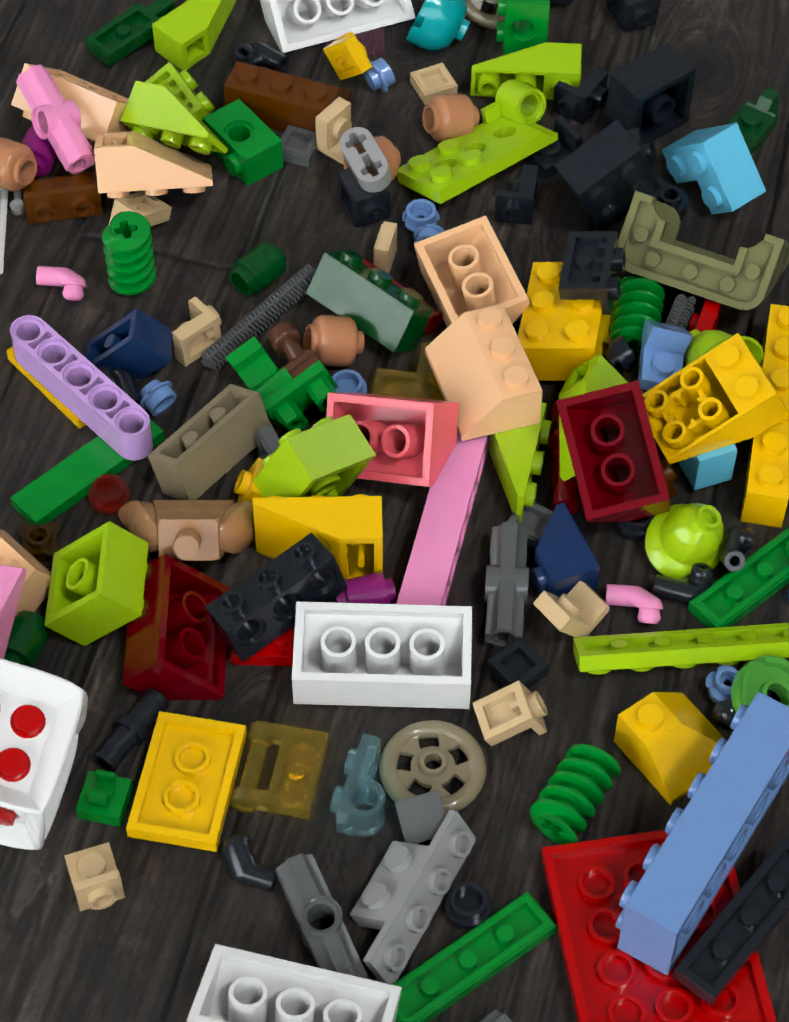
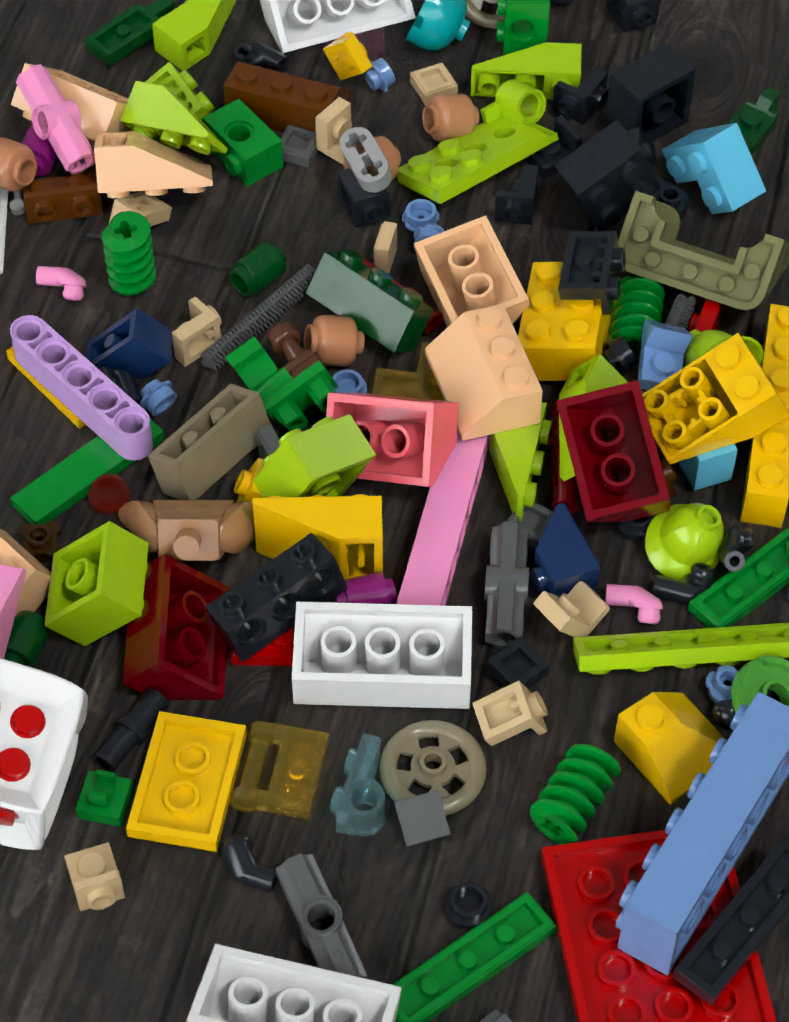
(408, 893): light grey bracket -> none

